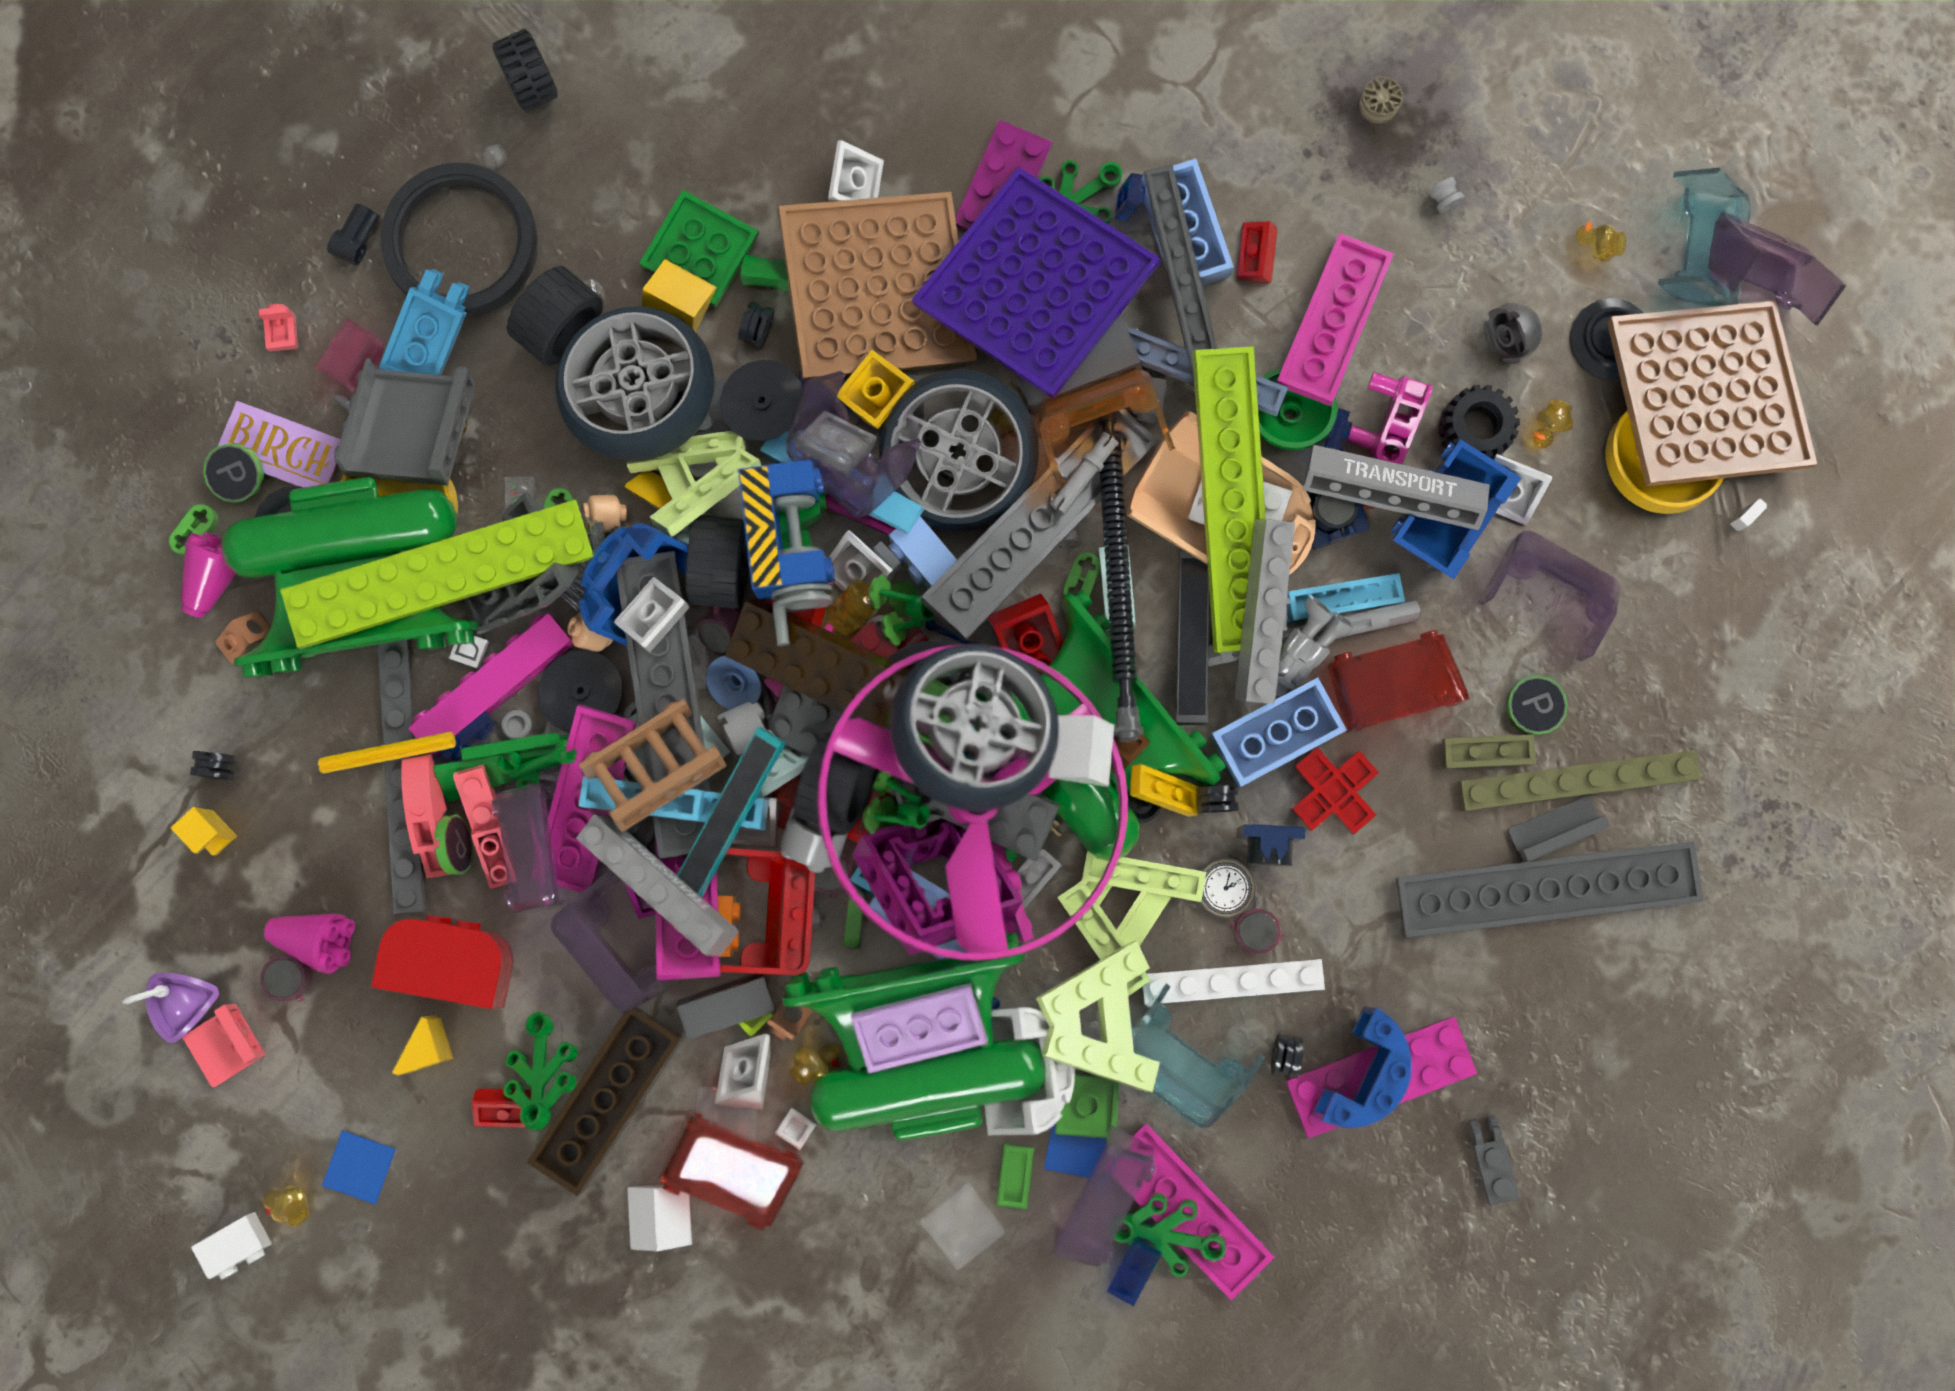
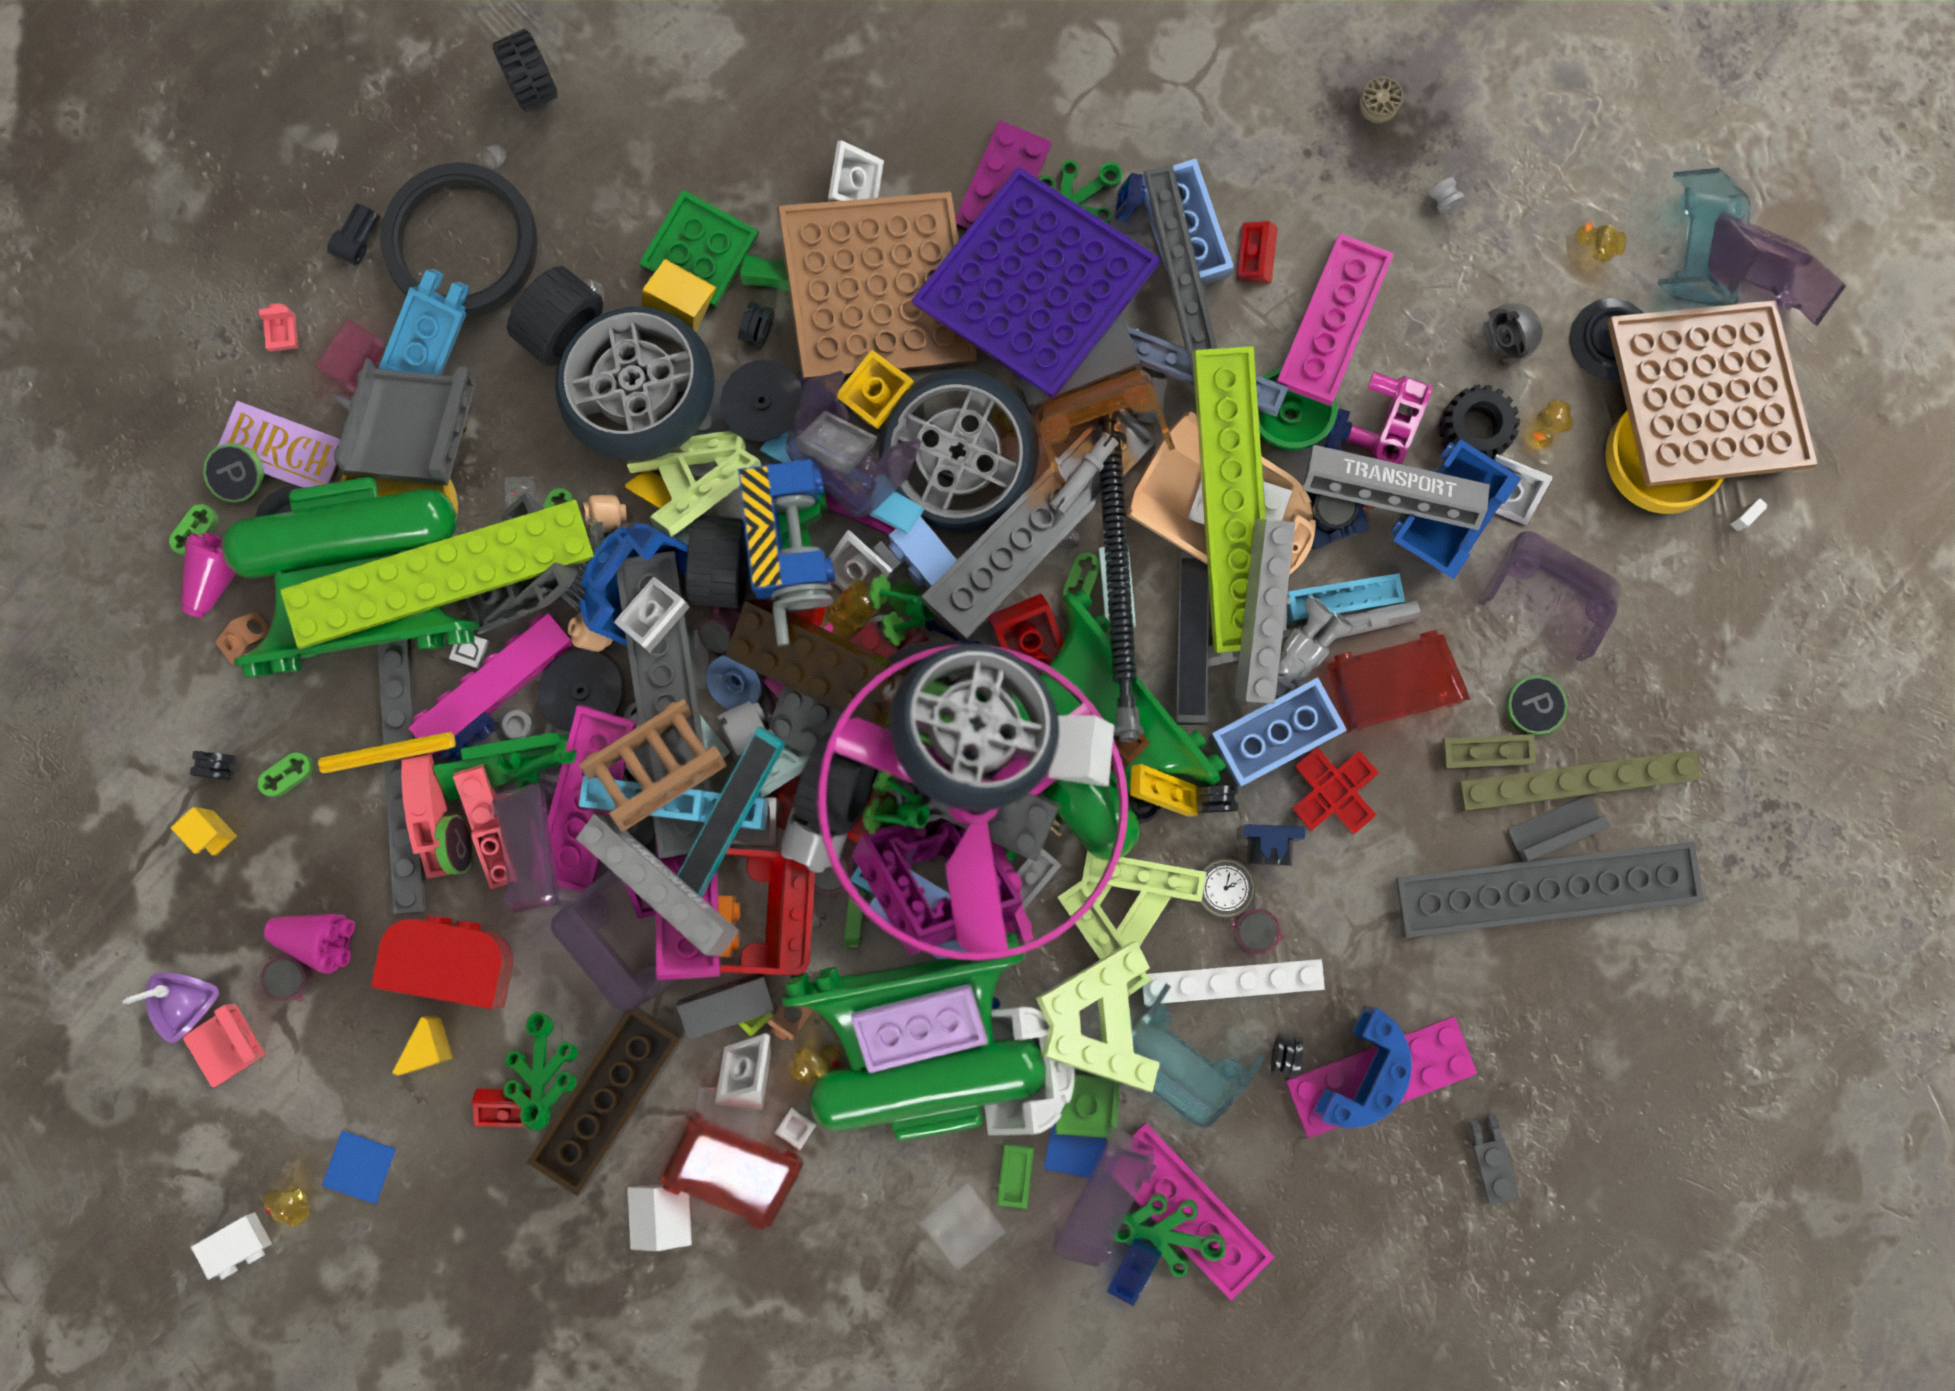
(282, 769): none -> bright green beam

